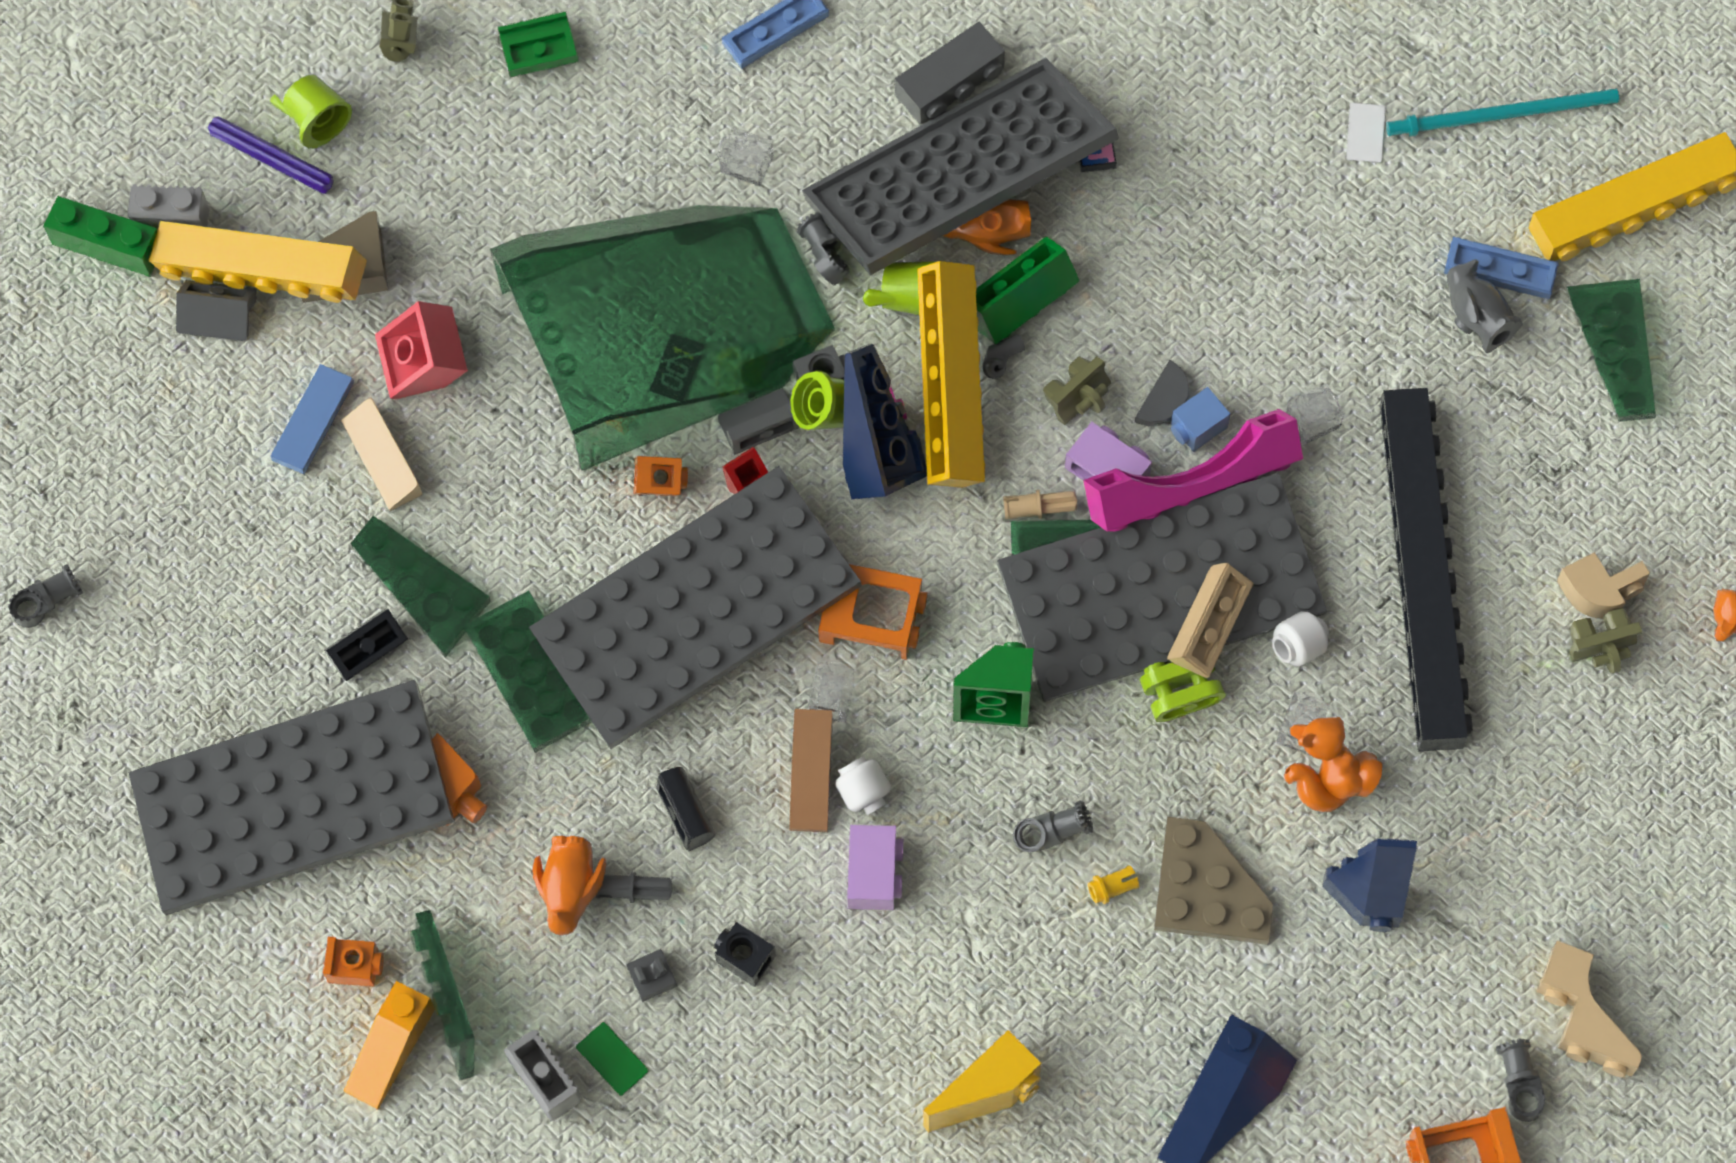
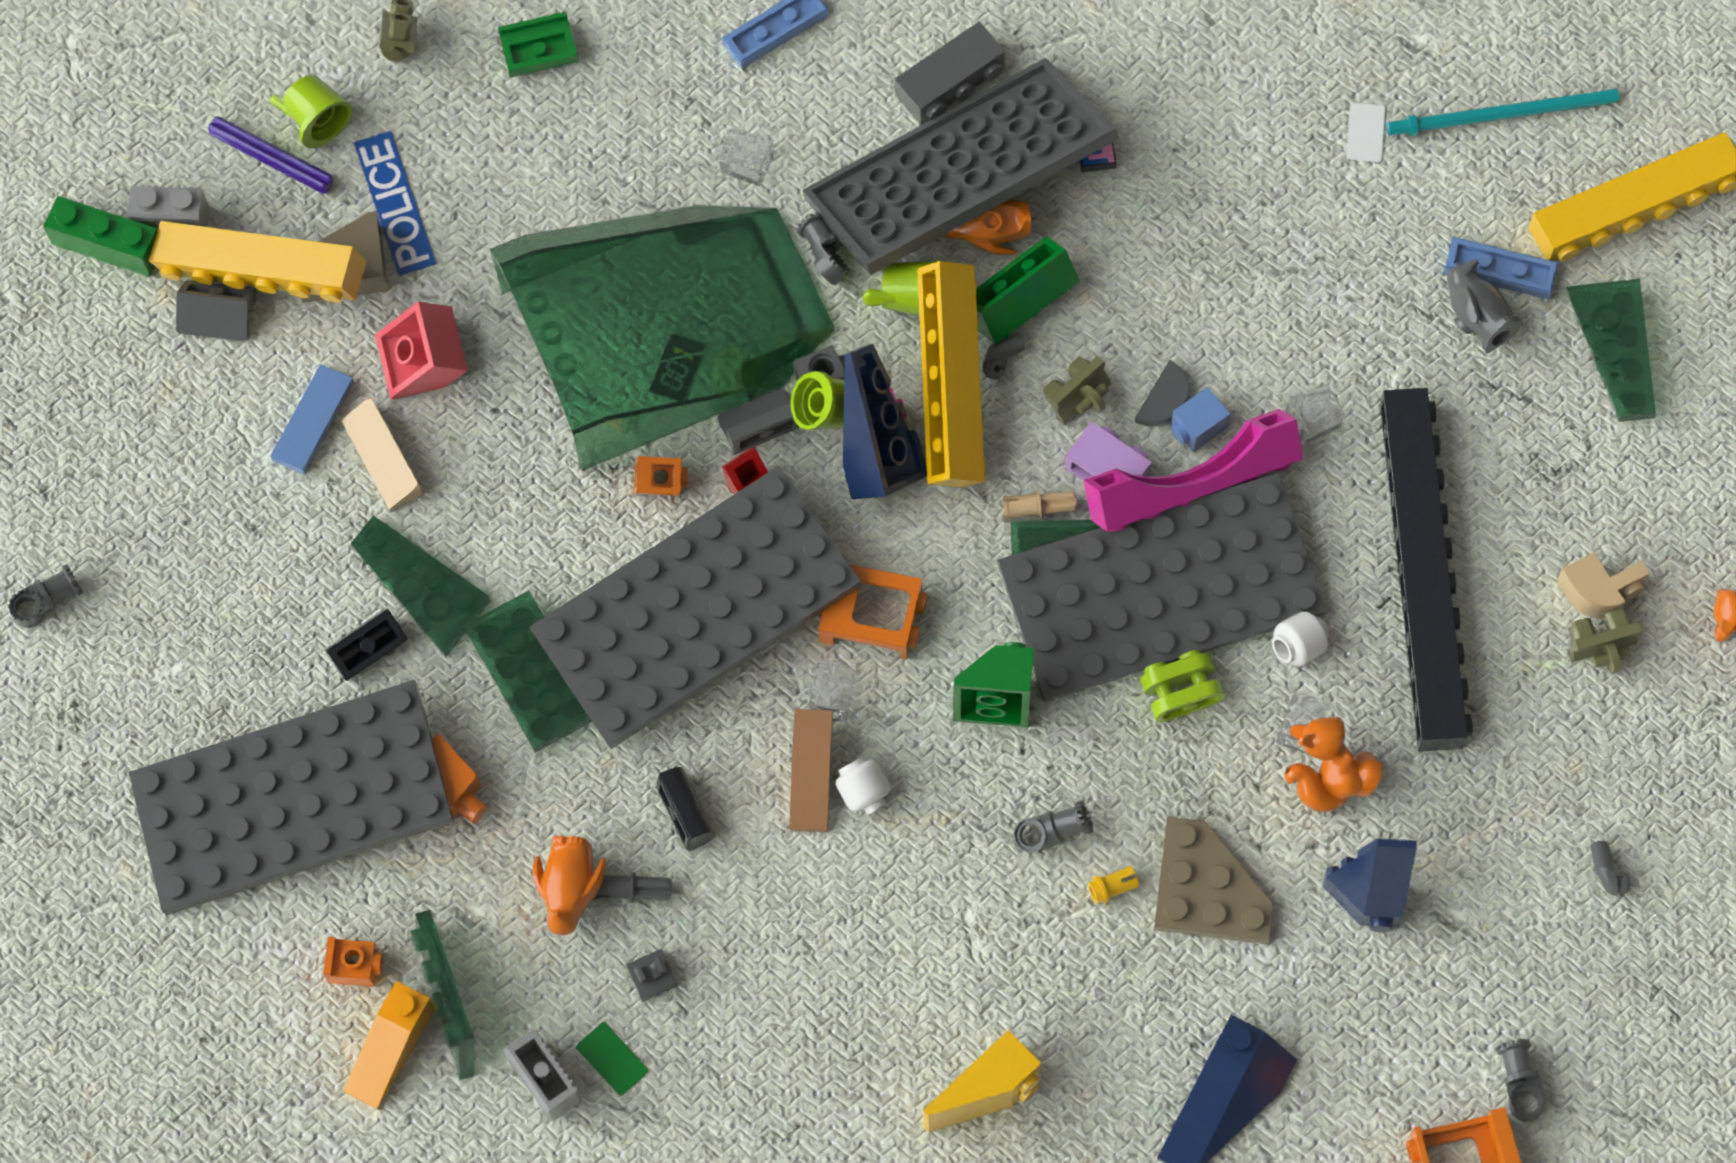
(394, 203): none -> blue sticker
(754, 966): black brick -> none
(872, 867): lavender brick -> none
(1210, 619): tan slope -> none
(1589, 1029): tan arch -> none
(1605, 869): none -> dark grey arm

